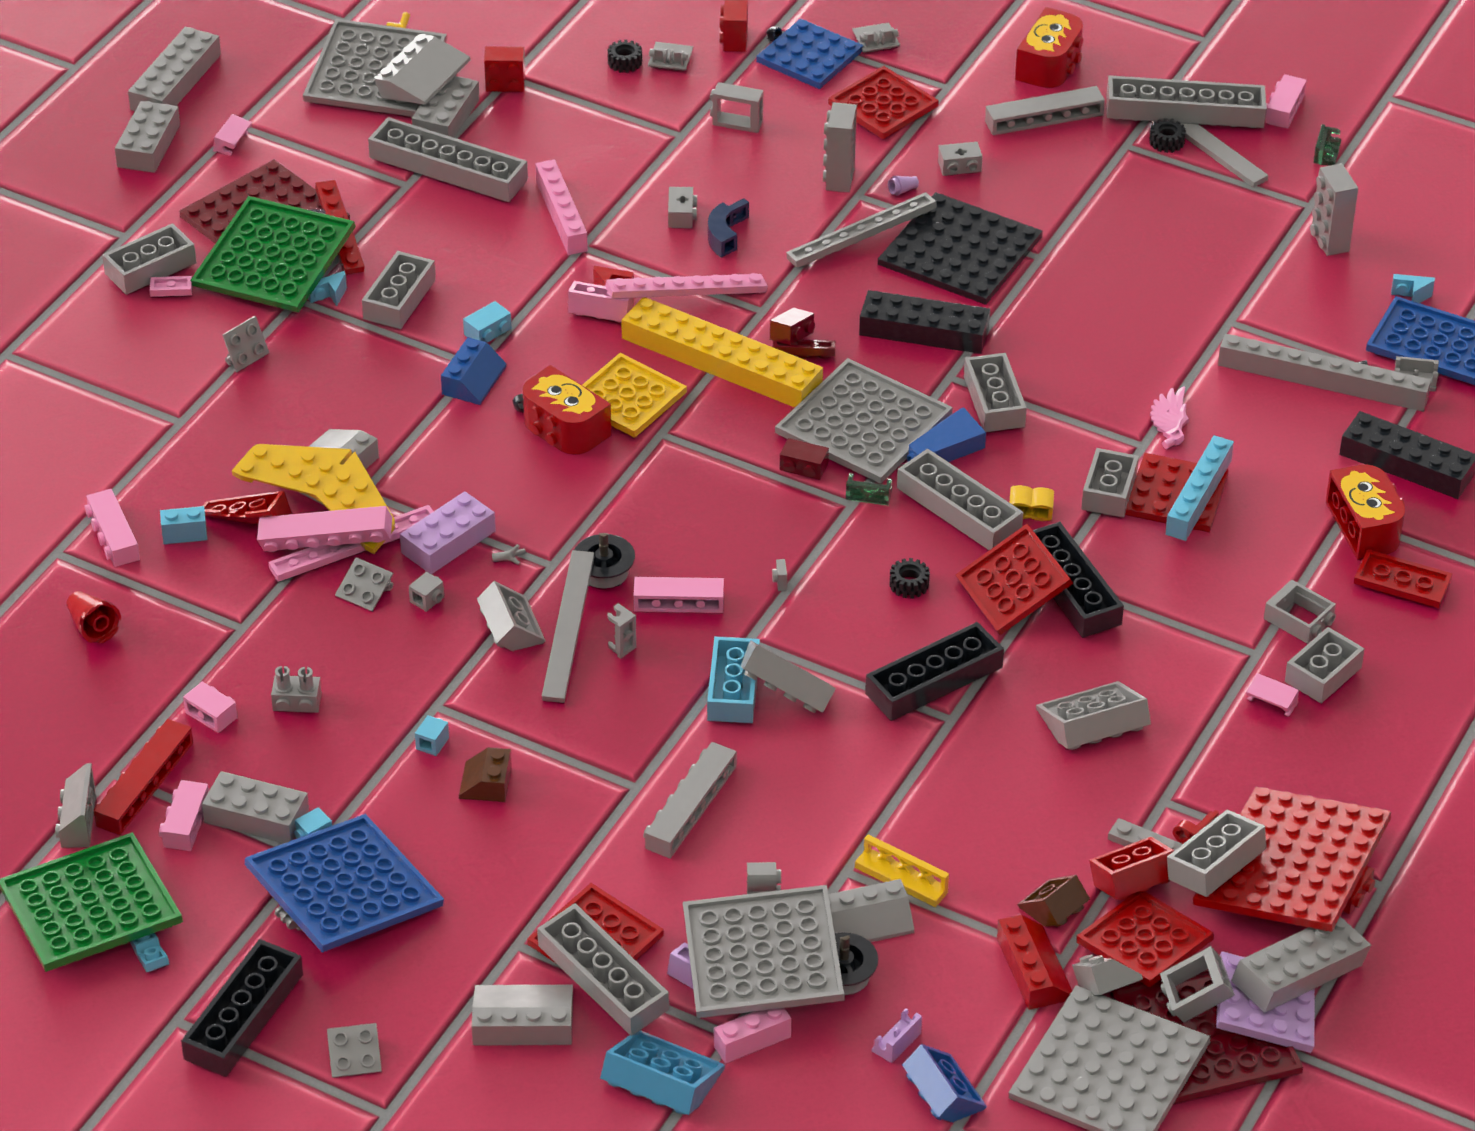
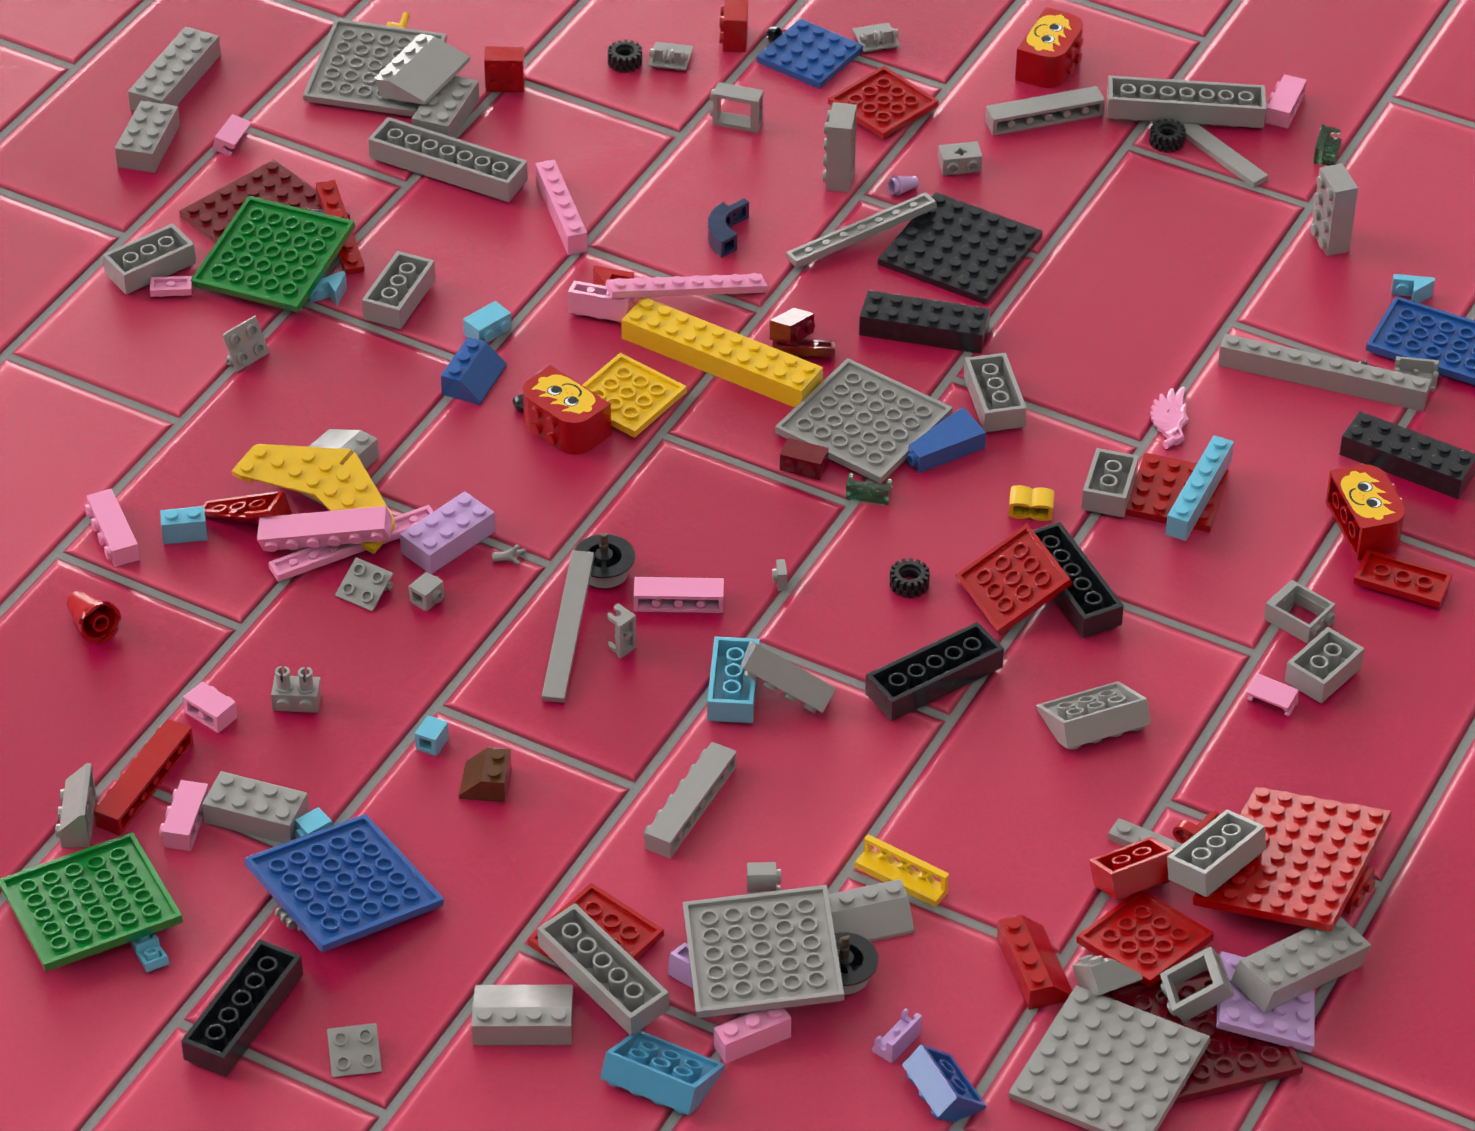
(509, 618): light grey slope -> none
(681, 207): light grey brick -> none
(959, 499): light grey brick -> none
(1055, 900): reddish brown slope -> none

